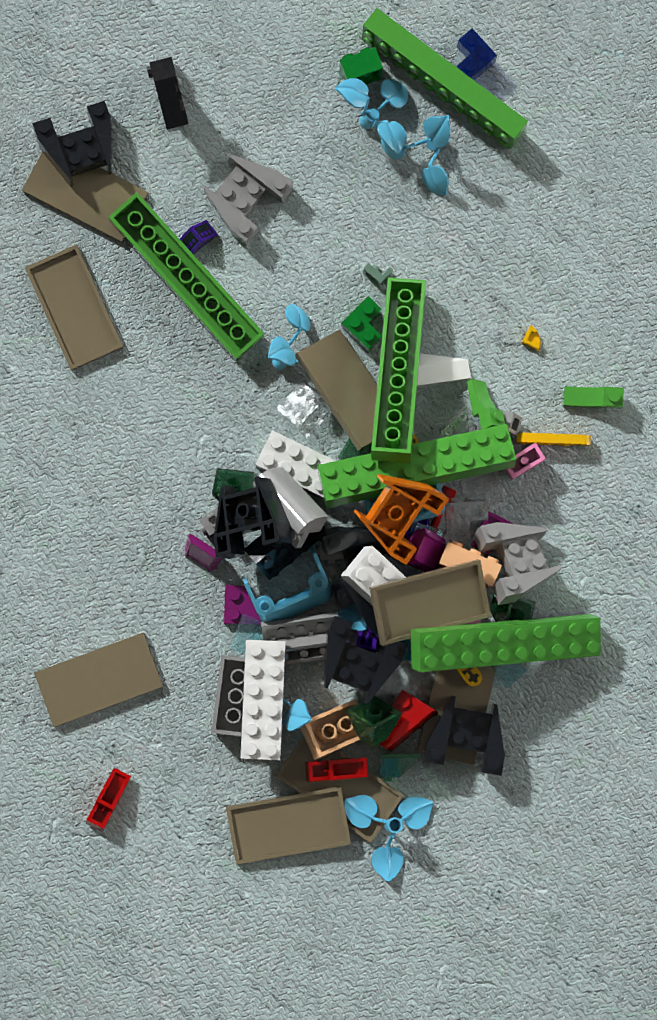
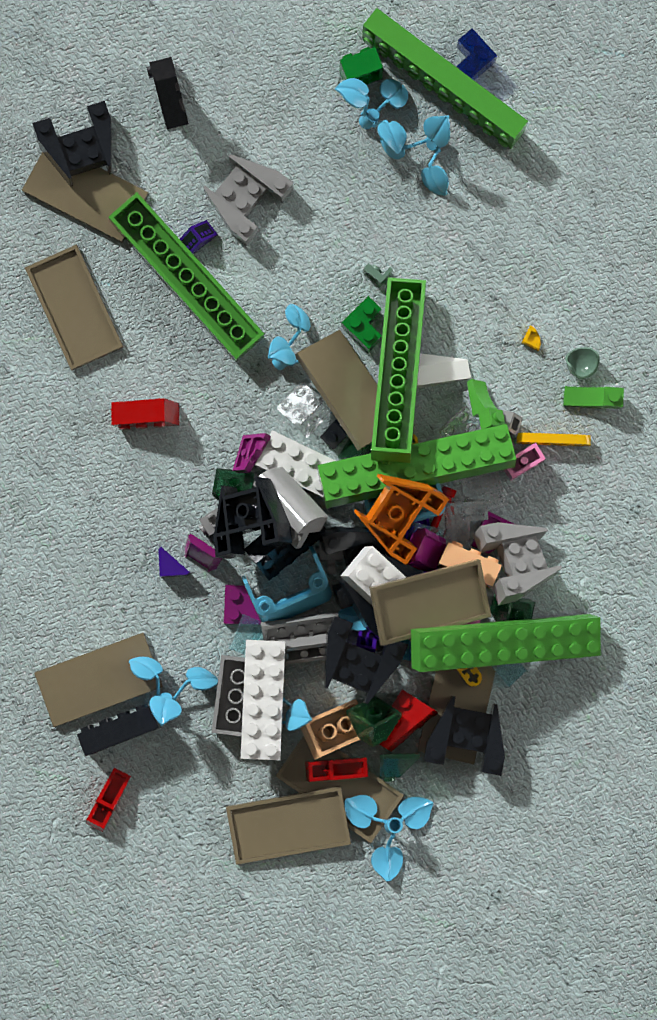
(117, 731): none -> black brick
(144, 413): none -> red wedge
(163, 705): none -> medium azure plant
(170, 566): none -> dark purple slope
(249, 451): none -> magenta wing
(334, 435): none -> black bracket
(582, 362): none -> sand green helmet

